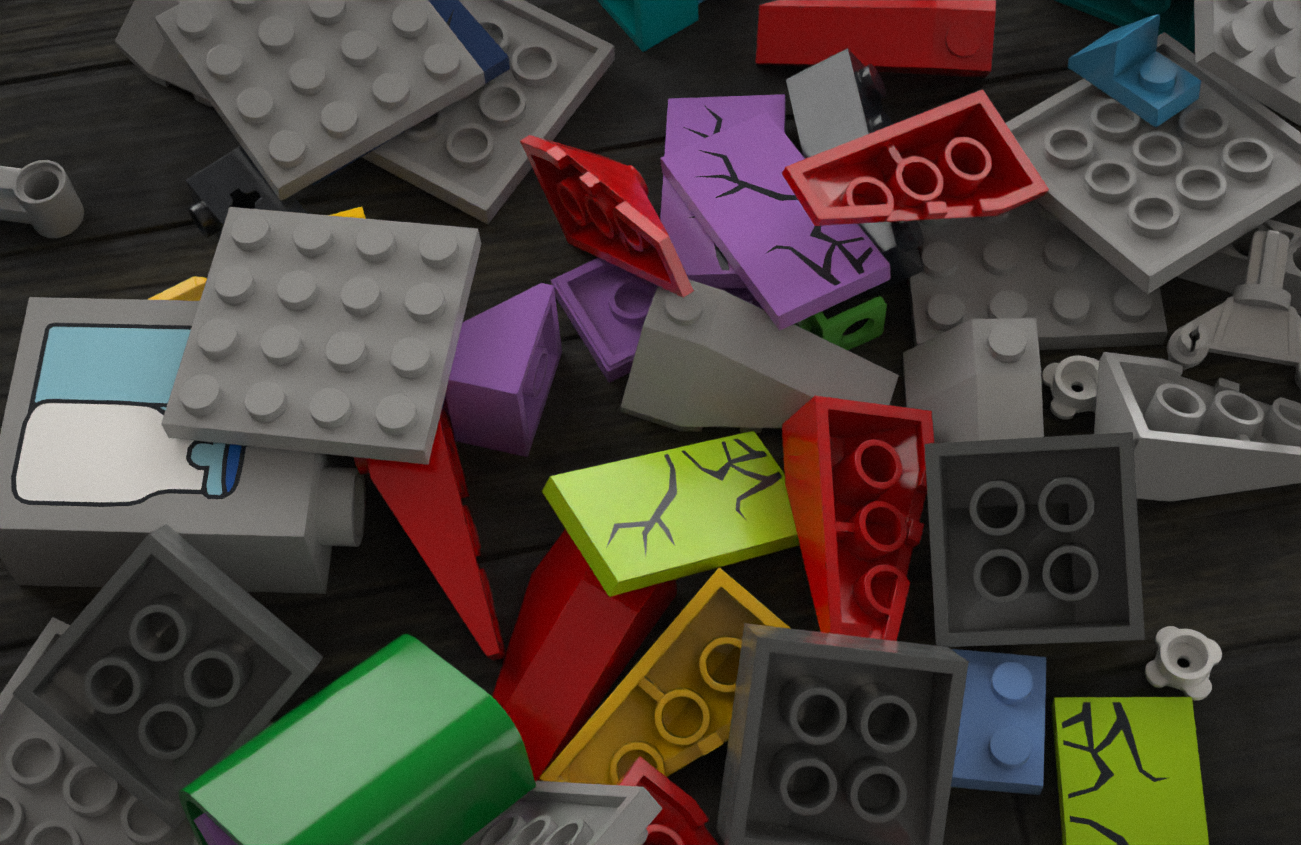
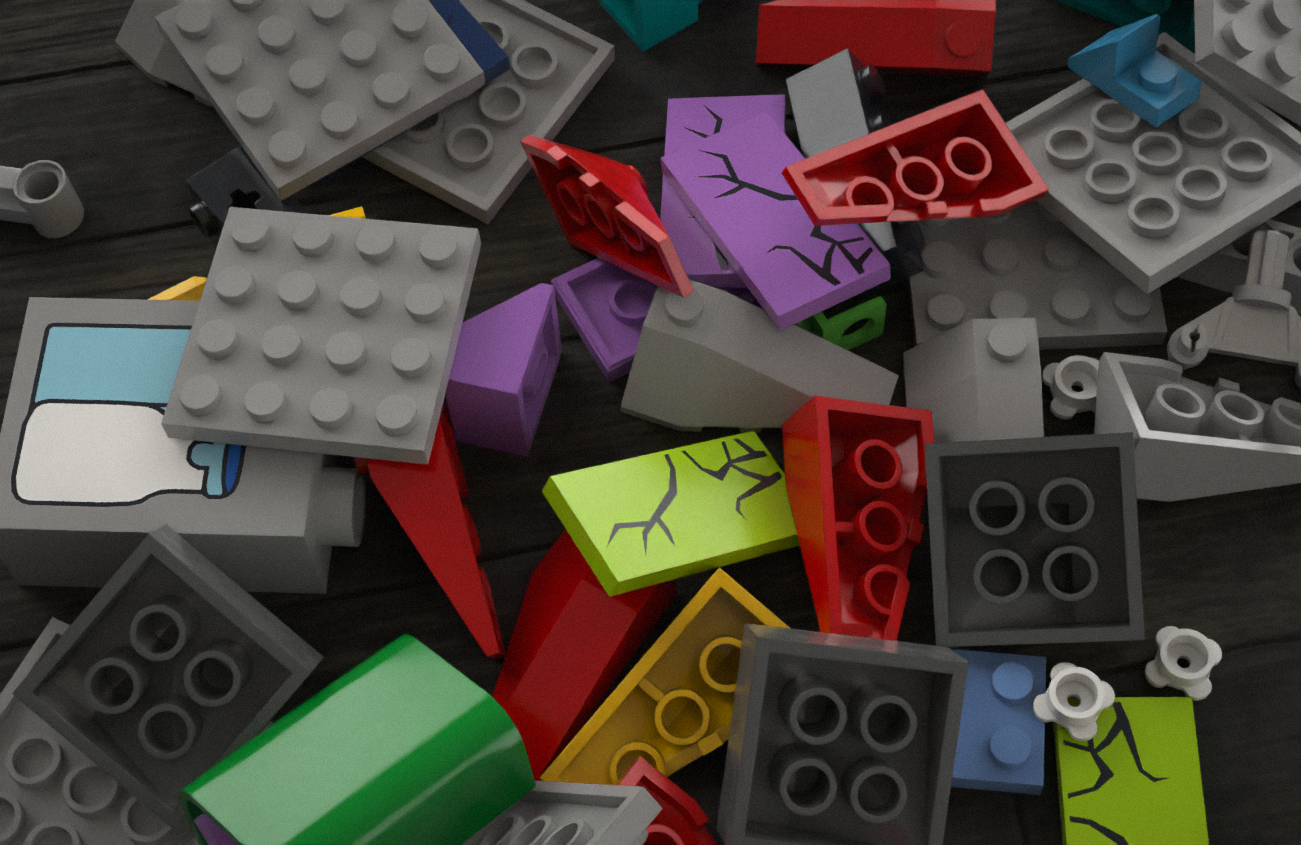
(1077, 682): none -> white plate

